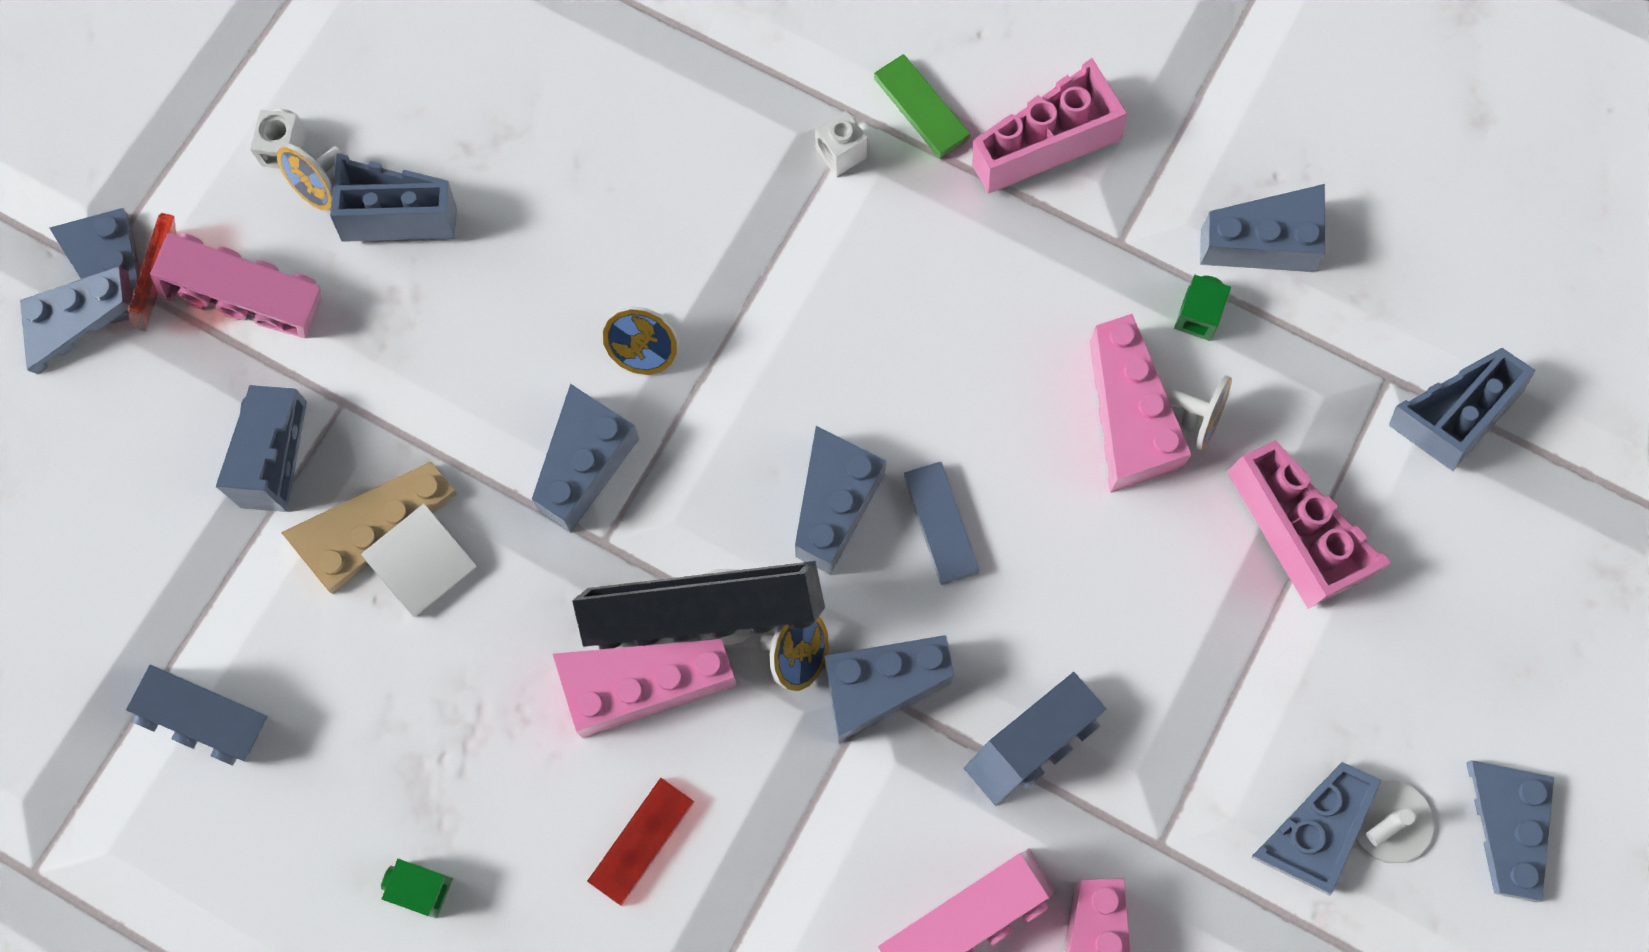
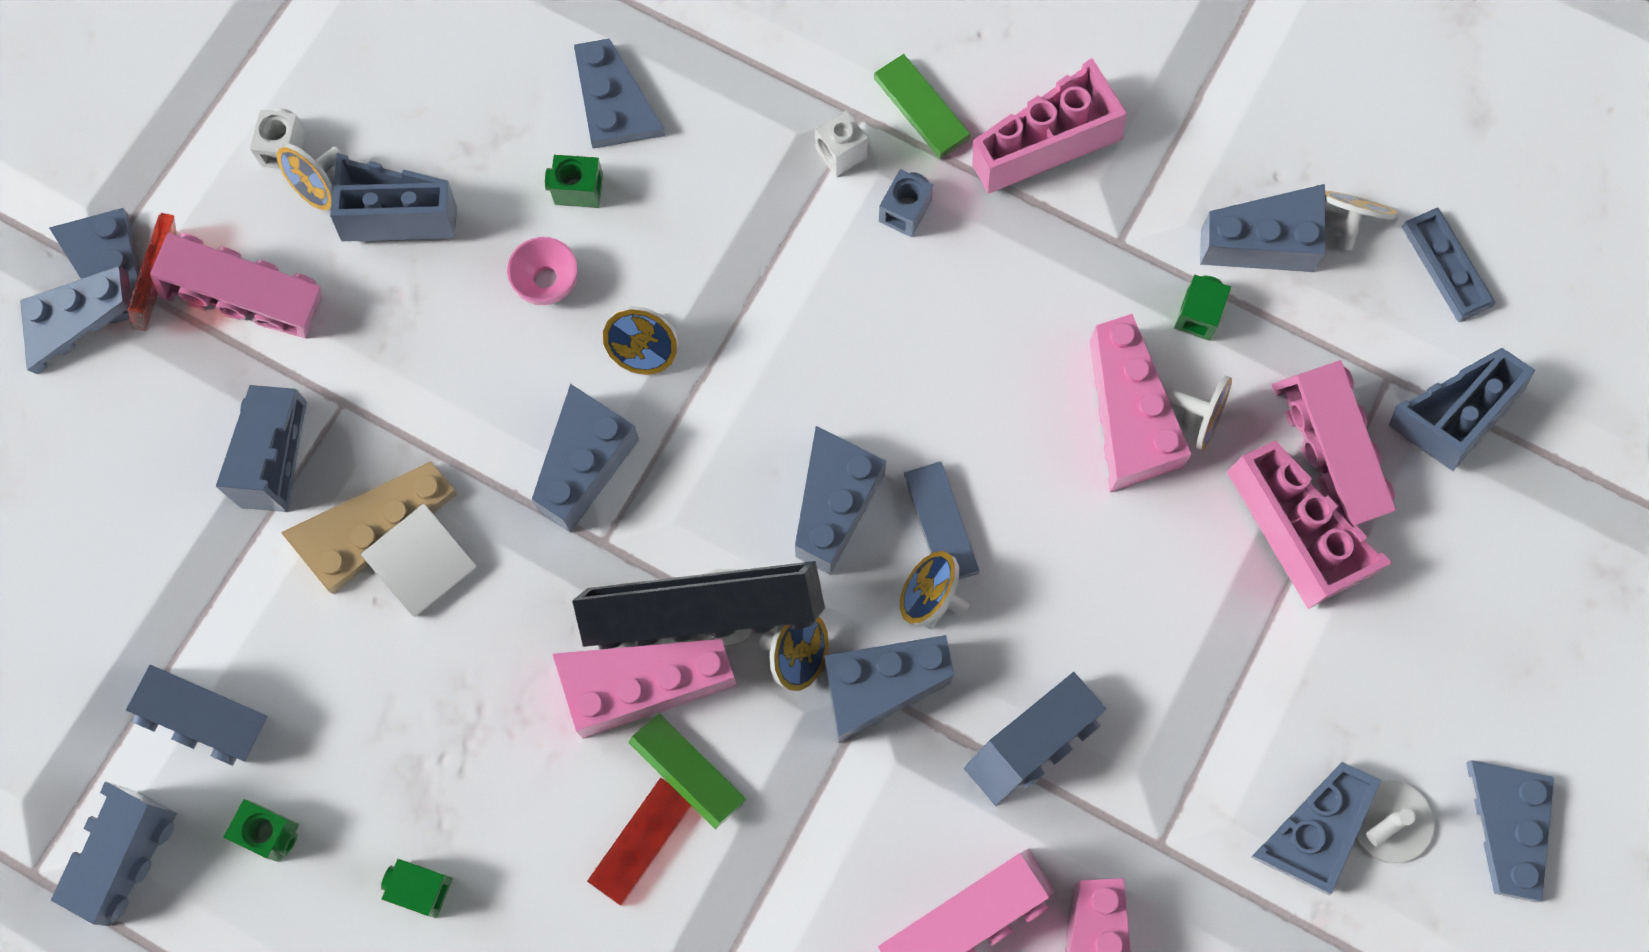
(114, 855): none -> sand blue wedge
(246, 824): none -> green brick
(540, 255): none -> bright pink piece
(582, 194): none -> green brick
(612, 98): none -> sand blue wing
(687, 771): none -> bright green tile
(903, 216): none -> sand blue brick
(931, 591): none -> shield
(1338, 441): none -> bright pink wedge
(1357, 209): none -> white shield
(1448, 264): none -> sand blue tile

